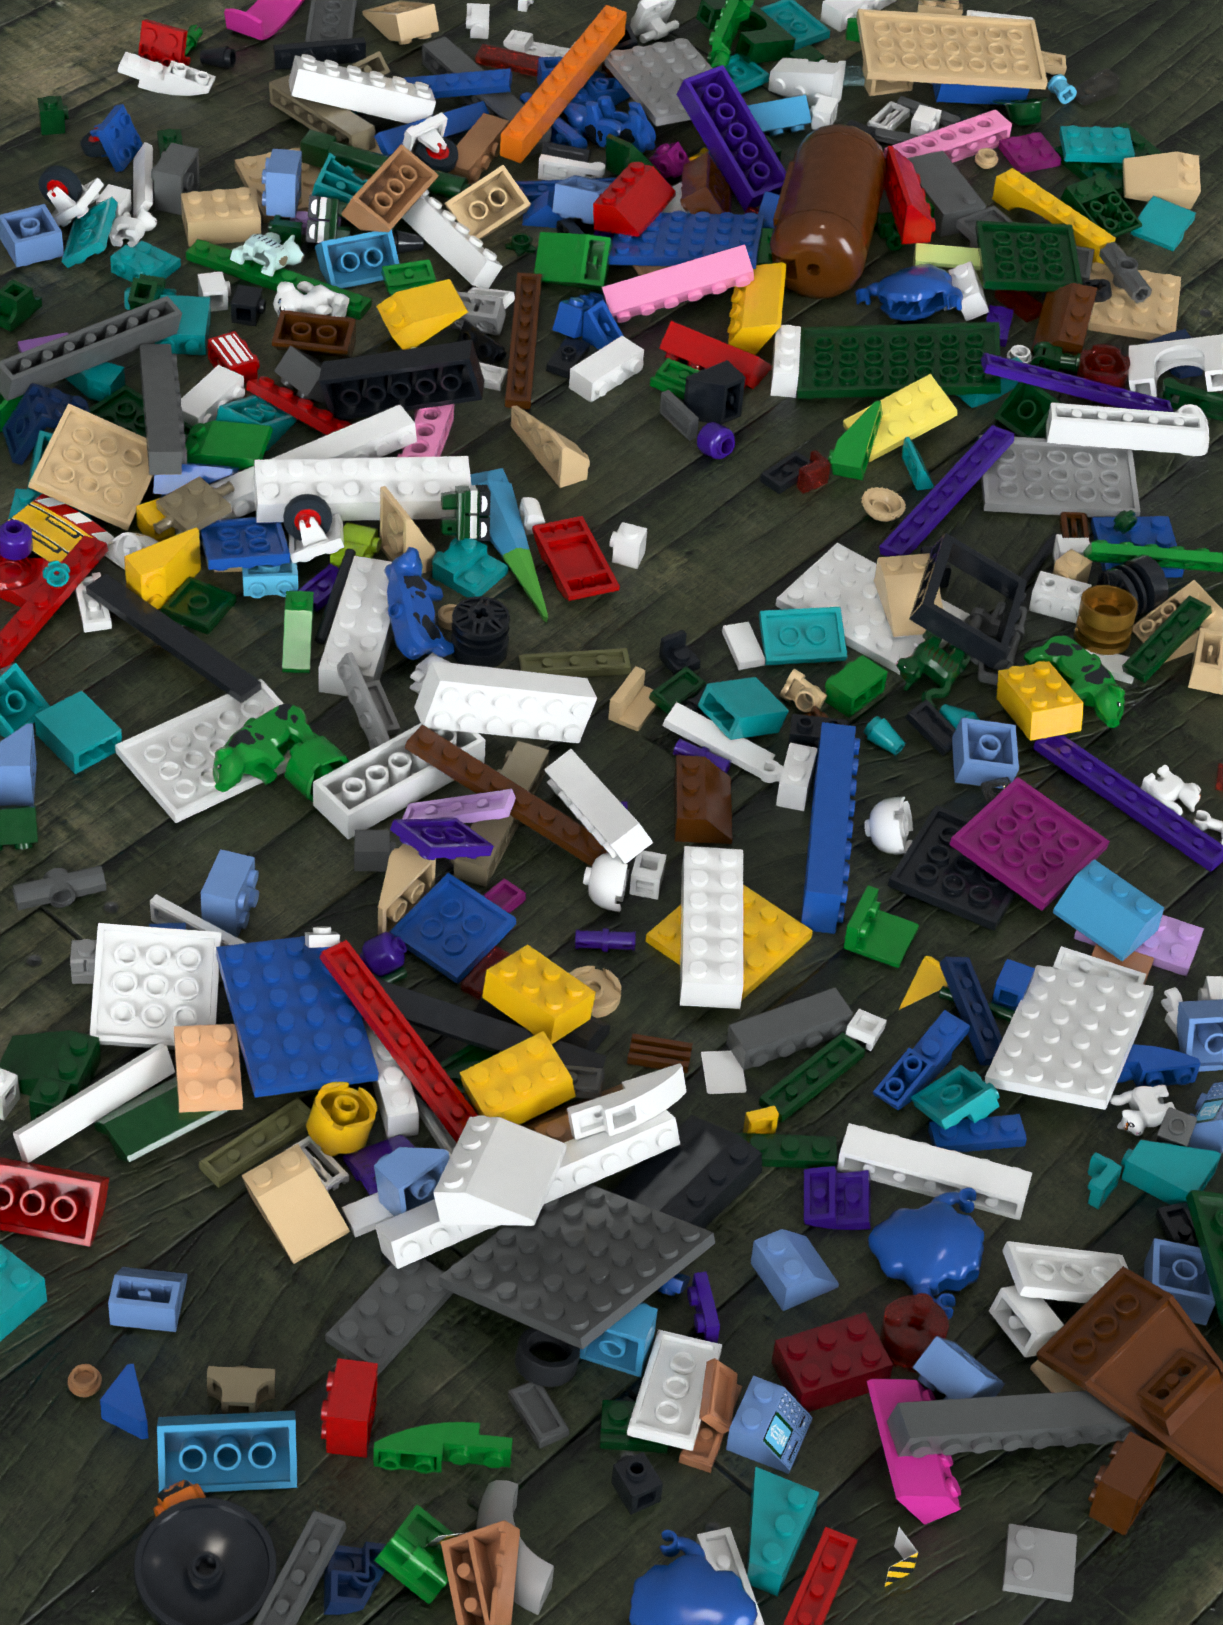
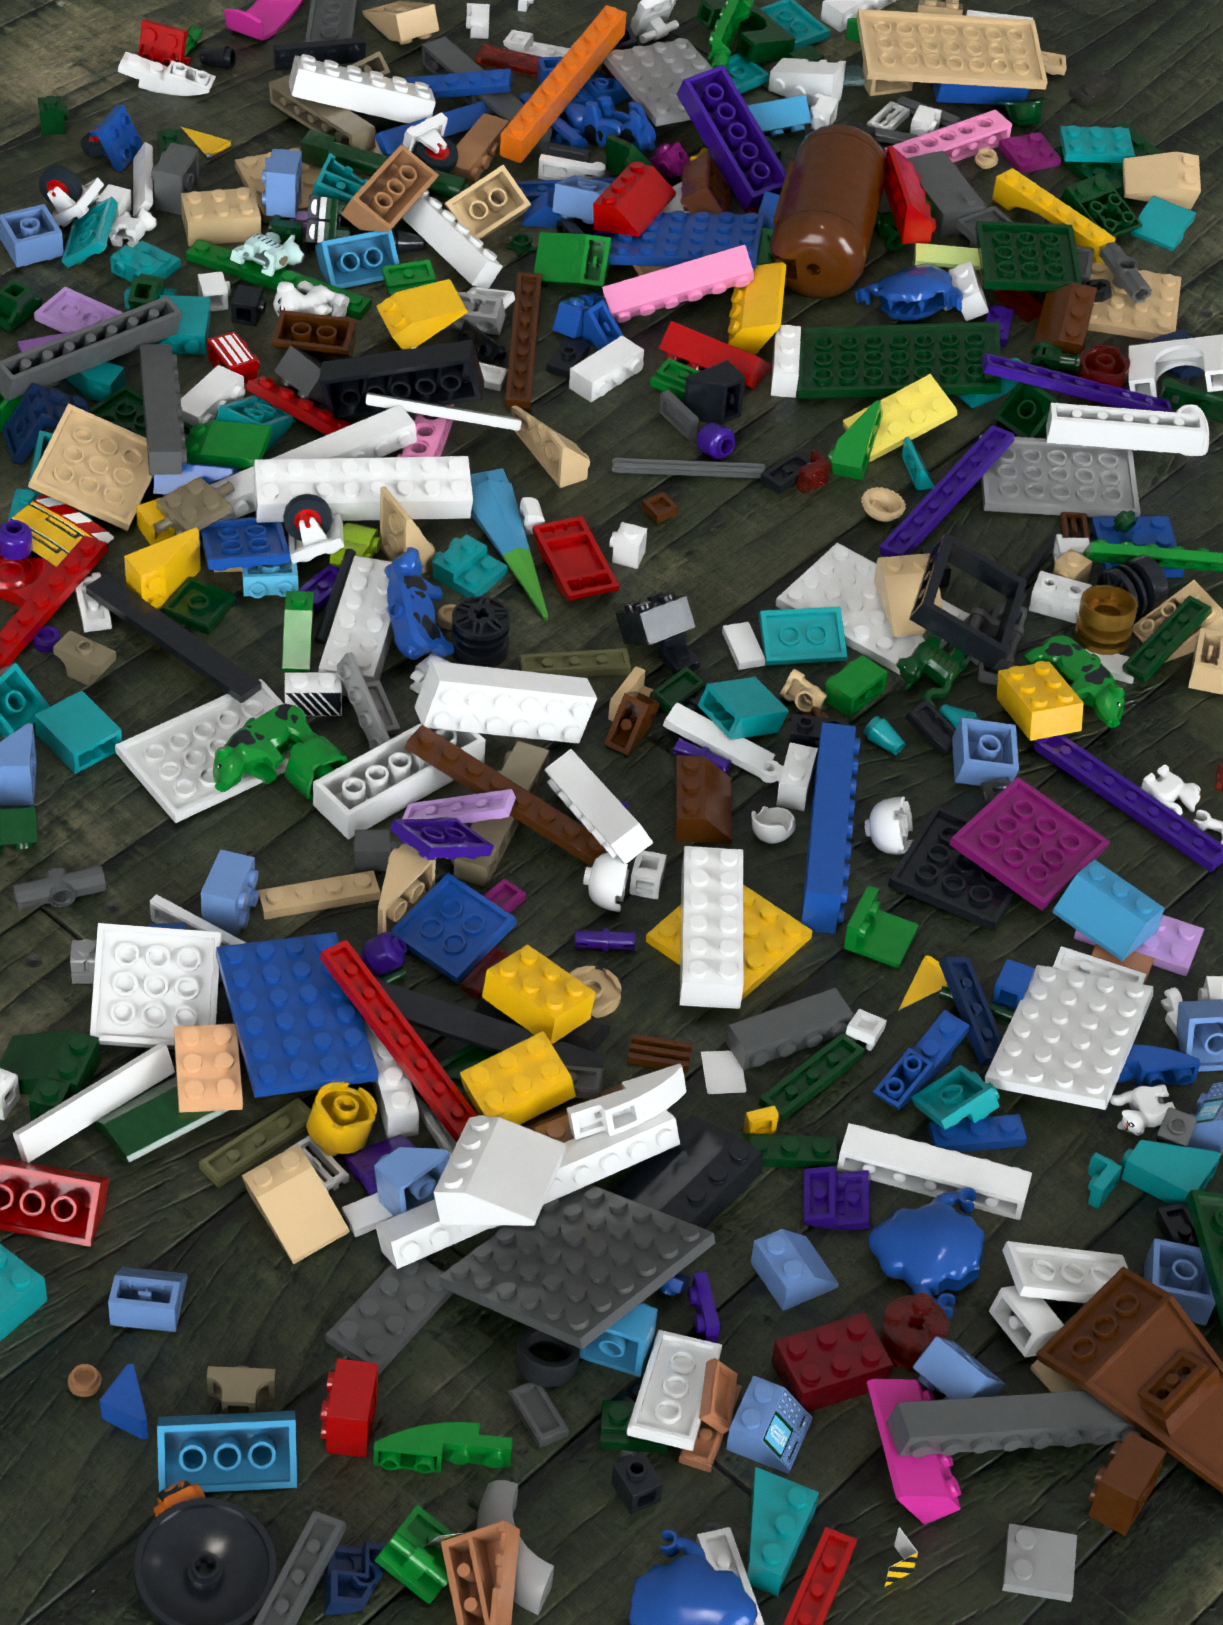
(46, 639): none -> dark purple tile
(59, 579): teal plate -> none
(73, 311): none -> lavender plate
(83, 657): none -> dark tan brick
(126, 544): white hat -> none
(207, 143): none -> yellow sticker
(314, 693): none -> white brick
(319, 895): none -> tan plate
(321, 937): white plate -> none
(444, 411): none -> white tile
(471, 512): dark green hips -> none
(631, 722): none -> reddish brown slope
(655, 619): none -> brick
(659, 507): none -> reddish brown plate
(688, 468): none -> dark grey axle
(773, 824): none -> white hair
(1020, 352): white plate -> none
(1059, 86): medium azure bush -> none

